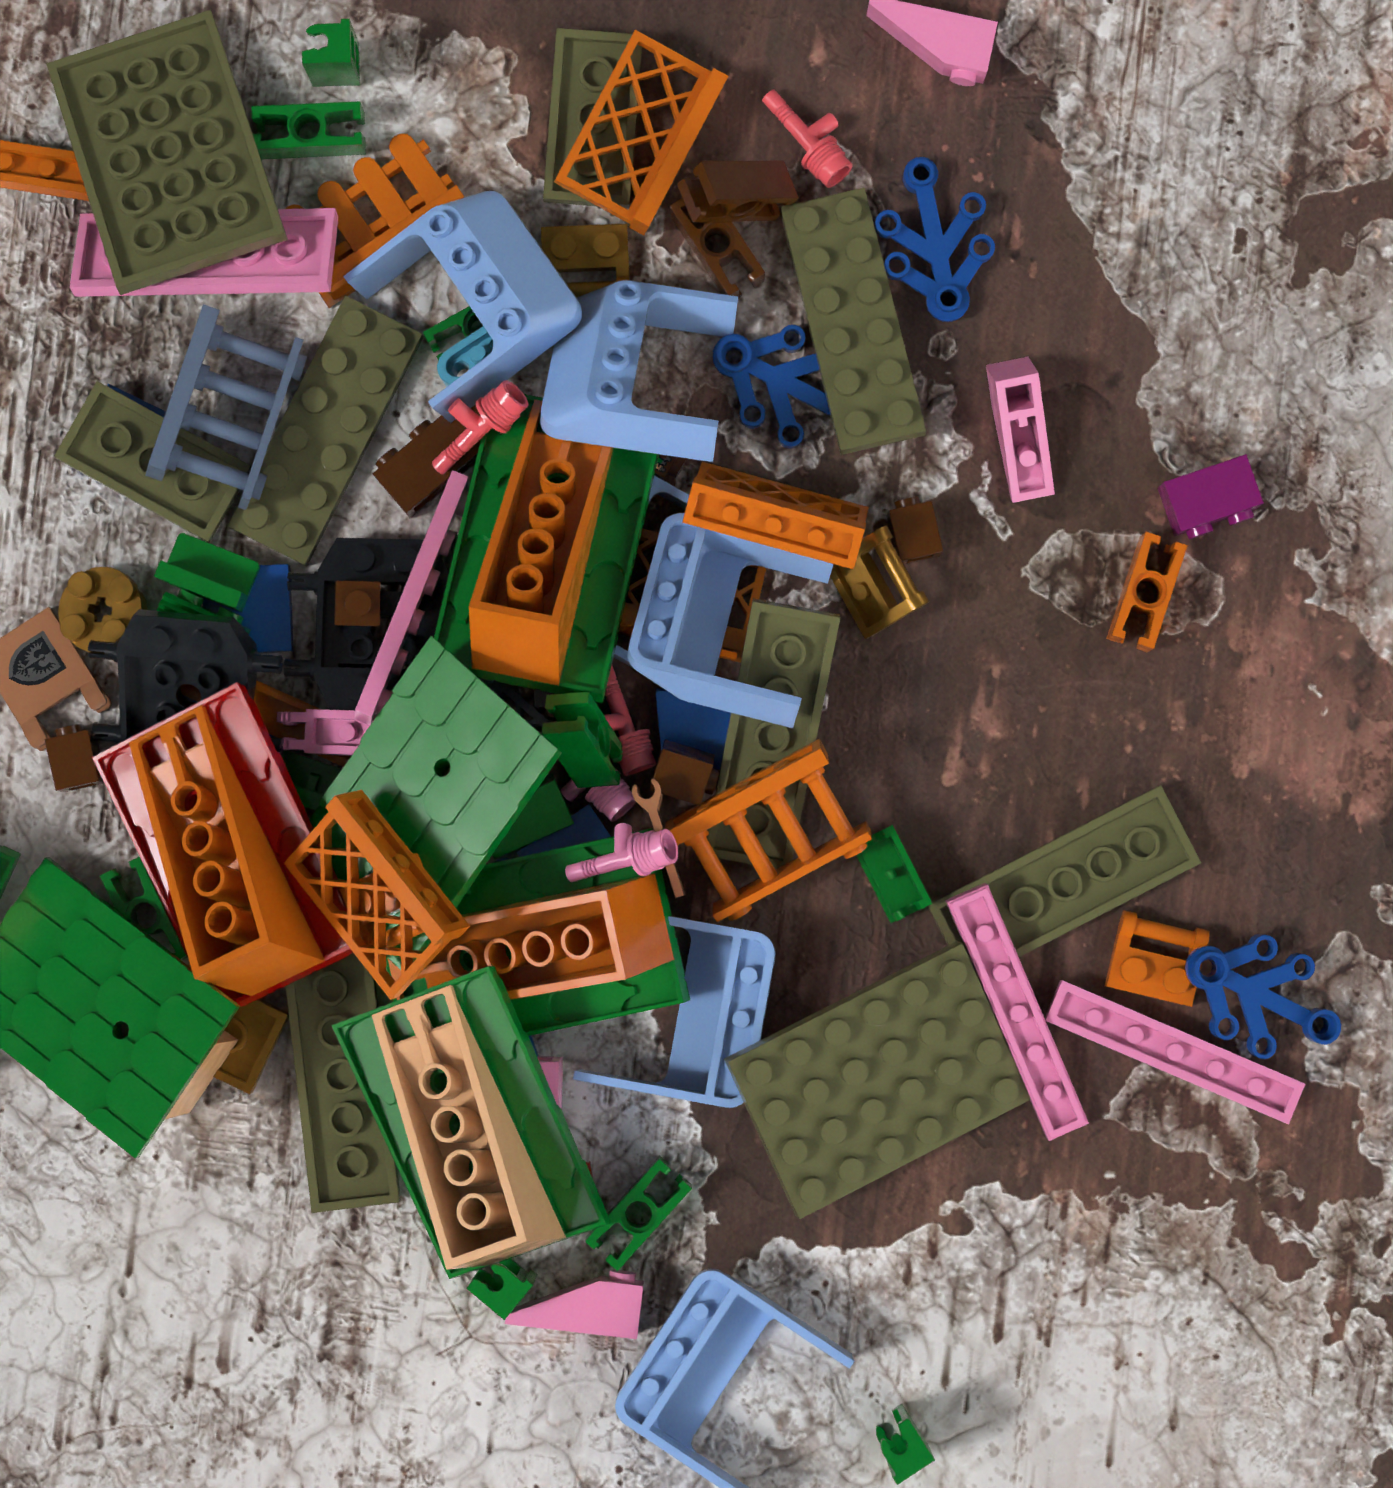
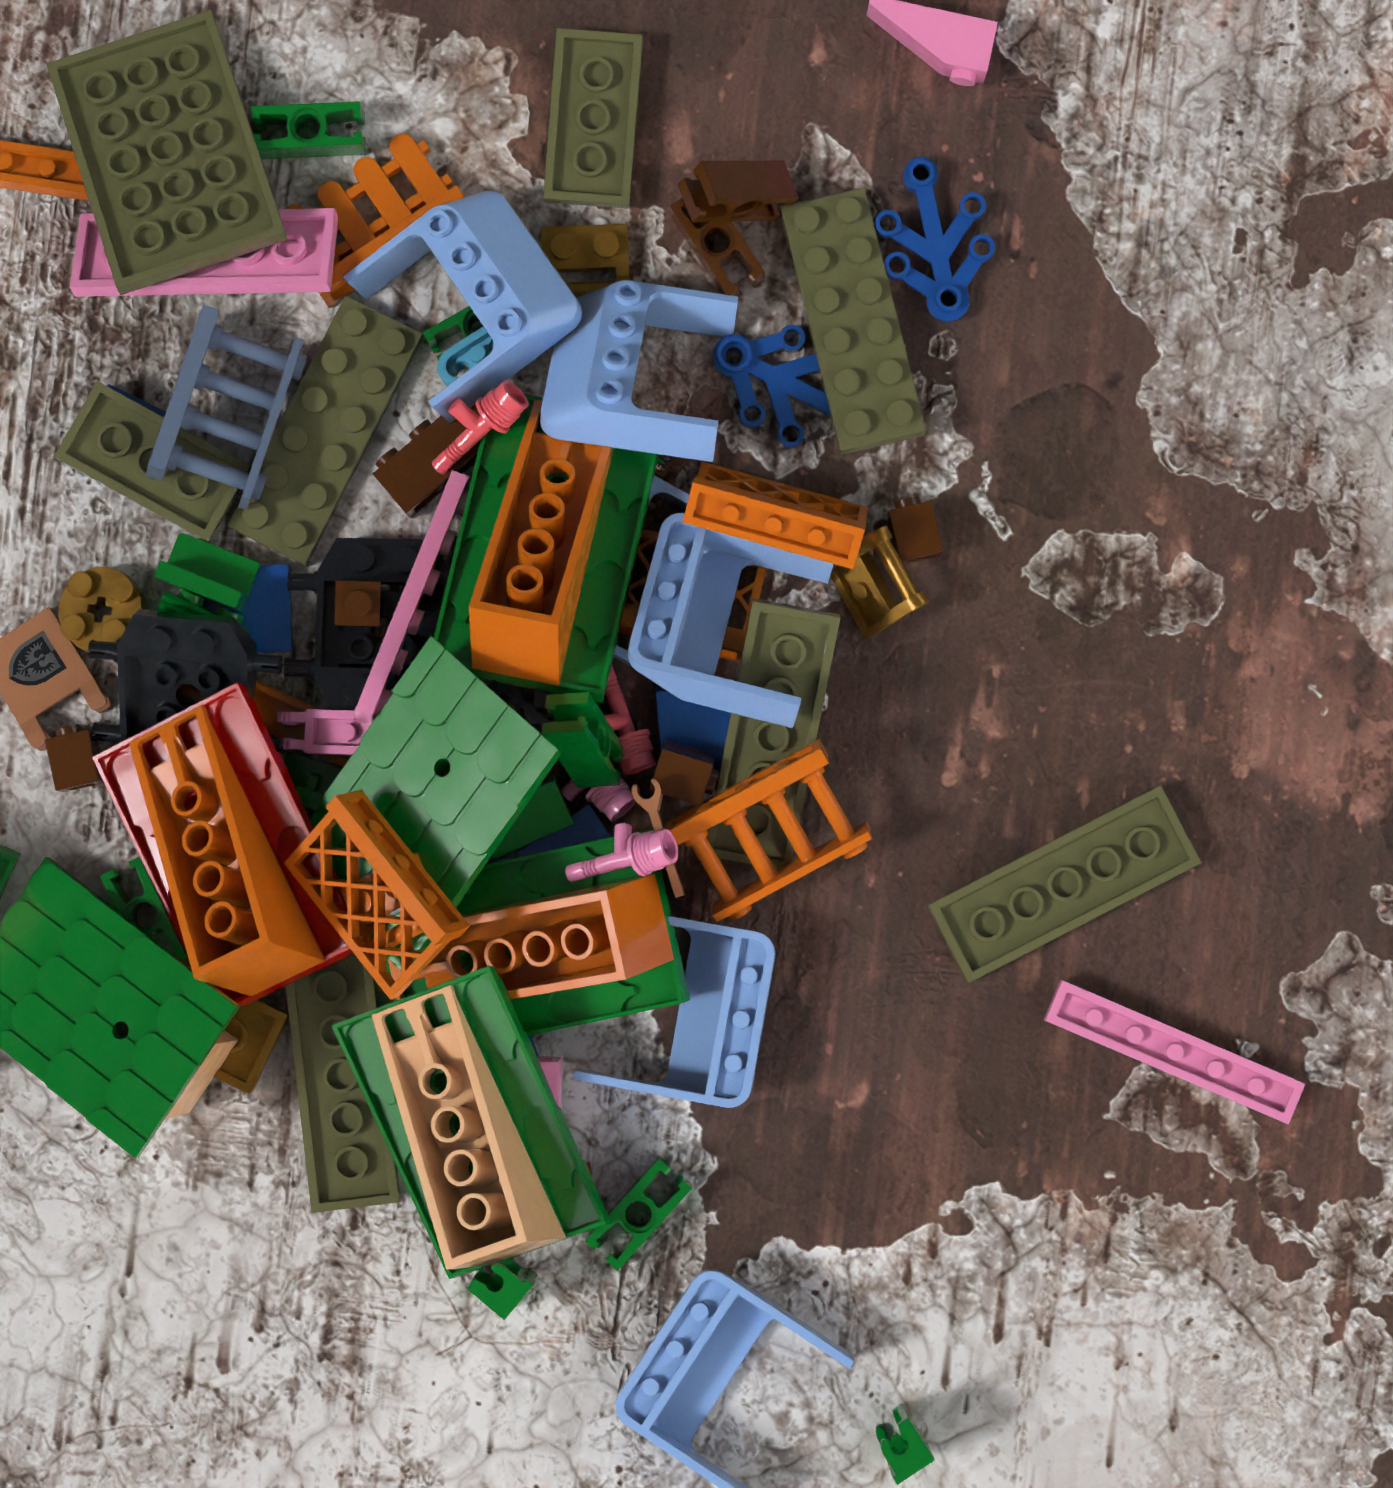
(338, 61): green hinge -> none
(592, 1307): bright pink slope -> none
(674, 149): orange fence -> none
(823, 156): coral piece -> none
(877, 1079): olive plate -> none
(893, 875): green hinge -> none
(1017, 1011): bright pink tile -> none
(1021, 428): bright pink slope -> none
(1151, 972): orange plate -> none
(1163, 583): orange piece -> none
(1210, 496): magenta brick -> none
(1255, 992): blue plant -> none

